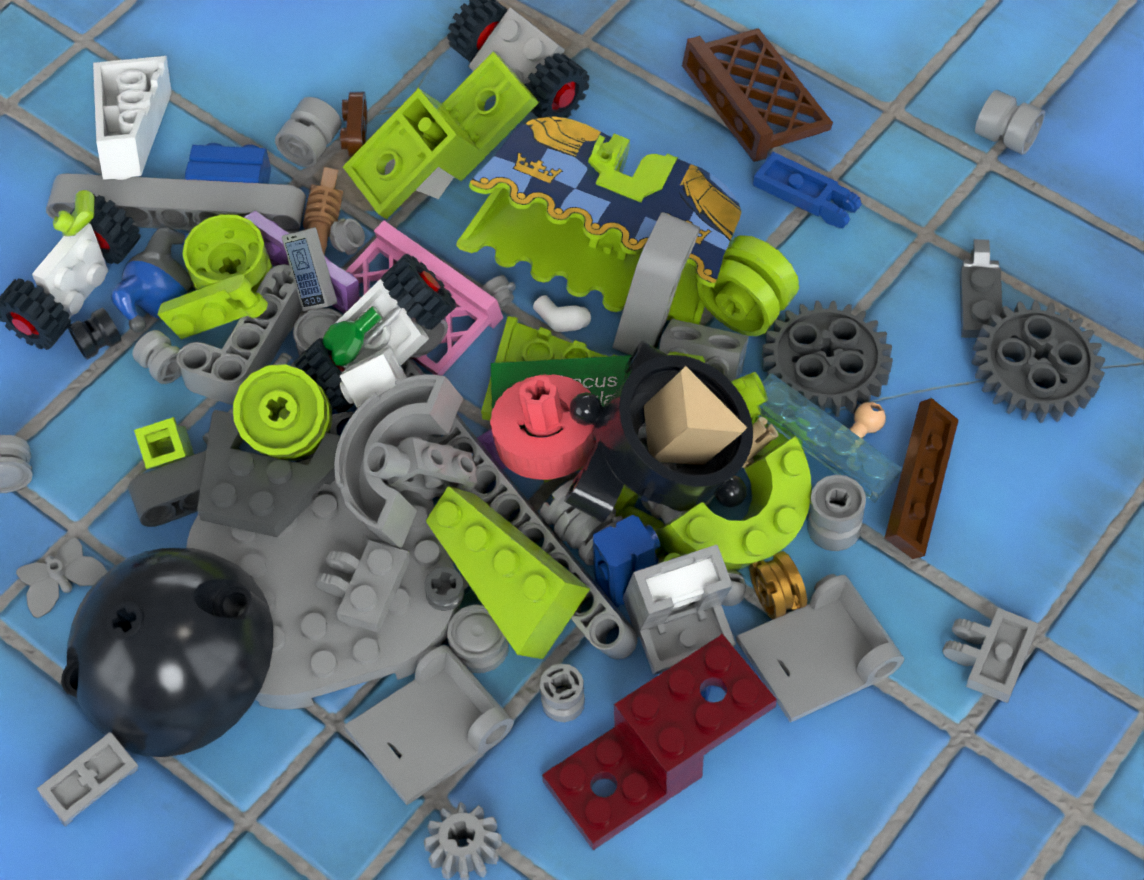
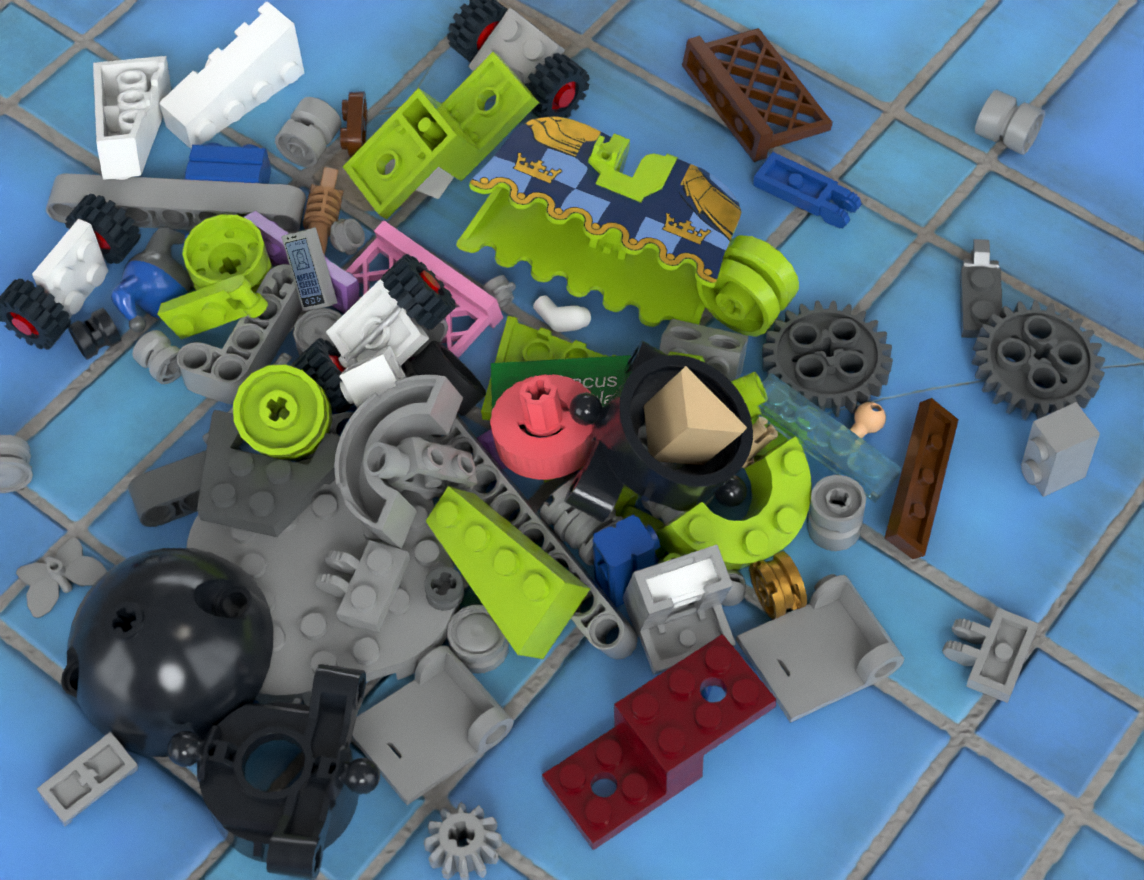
(83, 213): lime arm -> none
(163, 443): lime brick -> none
(236, 79): none -> white wedge
(300, 821): none -> black piece
(347, 337): green rock -> none
(438, 360): none -> black tyre
(563, 703): light grey wheel -> none
(655, 283): light grey beam -> none
(1059, 449): none -> light grey brick

